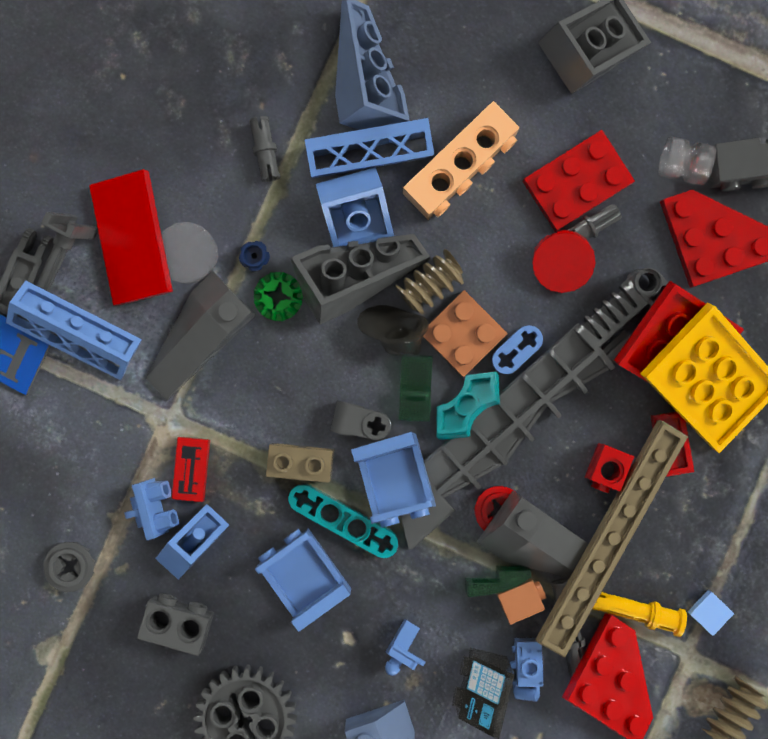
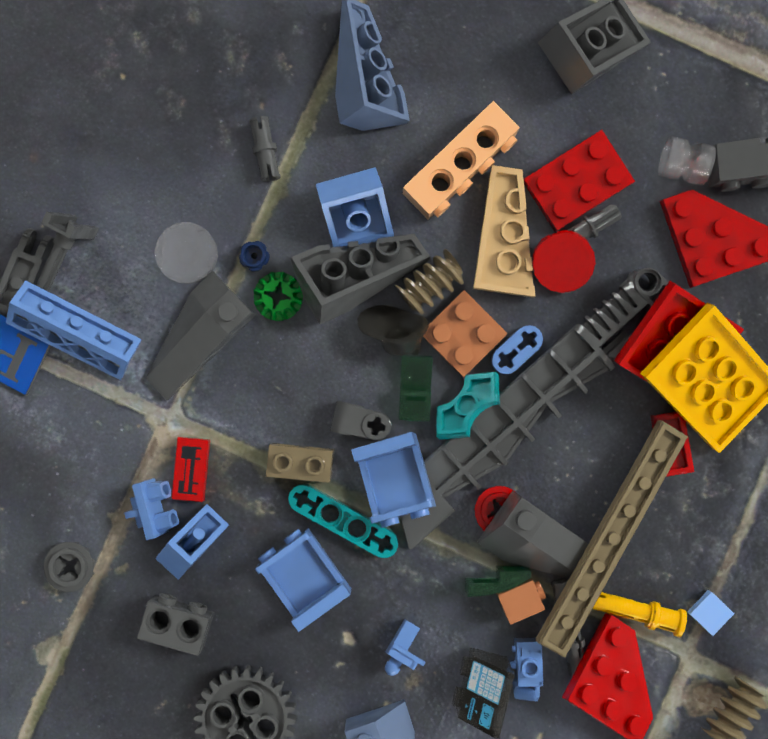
(131, 238): red tile -> none
(369, 138): medium blue fence -> none
(504, 241): none -> tan wing
(621, 462): red brick -> none

